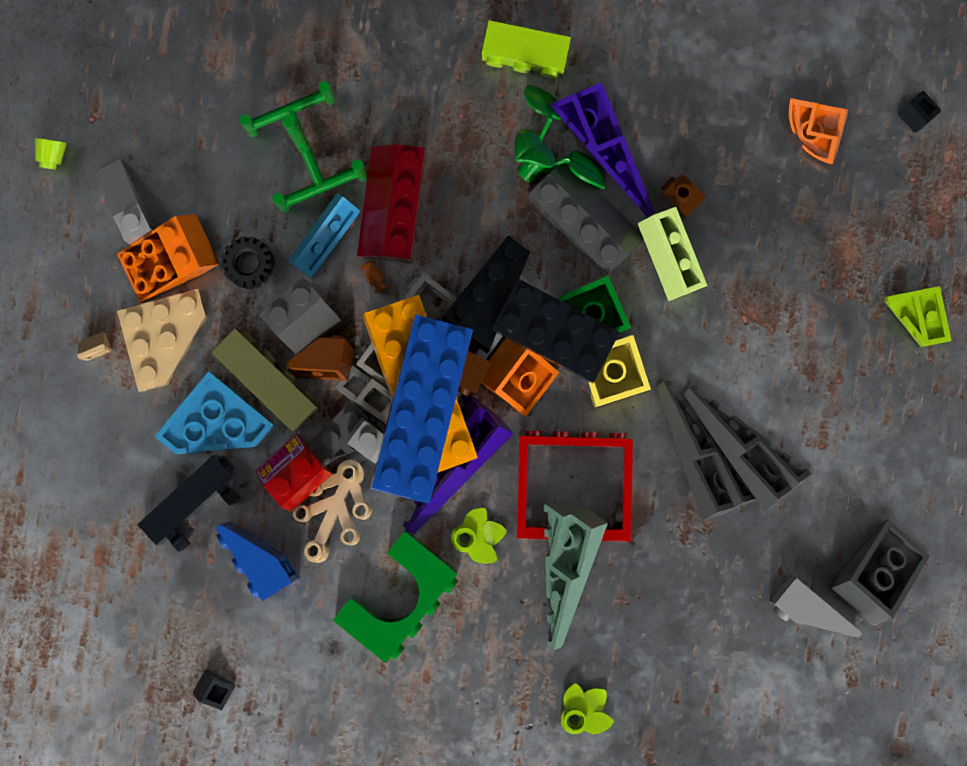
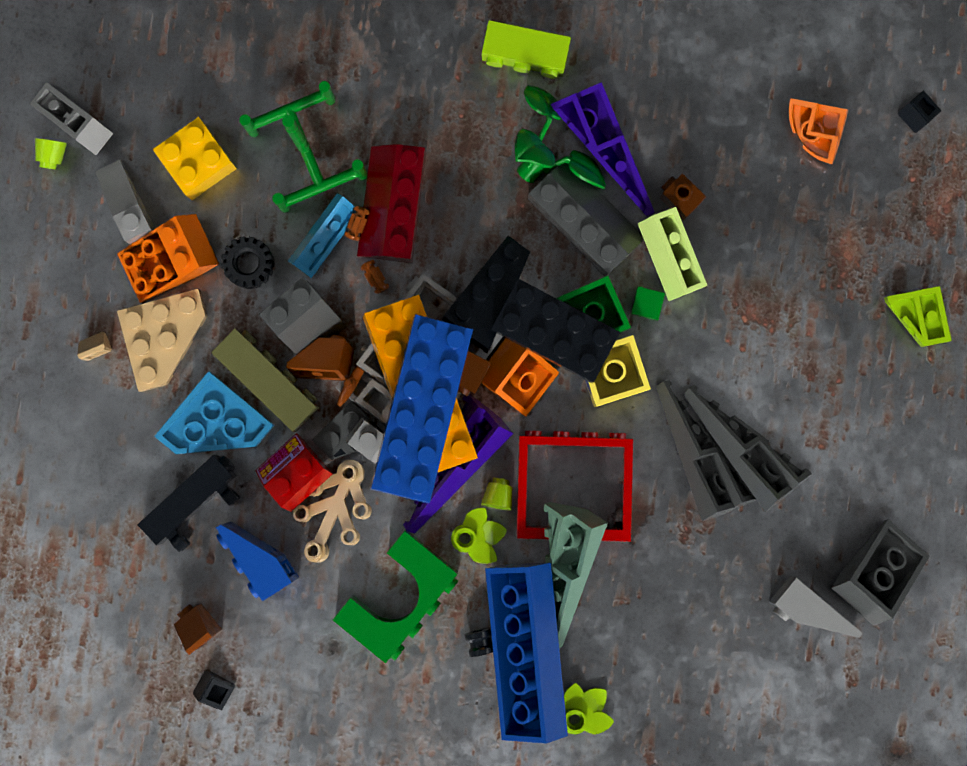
(71, 118): none -> light grey slope
(194, 158): none -> yellow brick
(195, 627): none -> dark orange slope
(350, 385): none -> dark orange helmet
(357, 223): none -> dark orange piece
(479, 642): none -> black wheel
(498, 494): none -> lime hat
(526, 652): none -> blue brick
(647, 303): none -> green tile

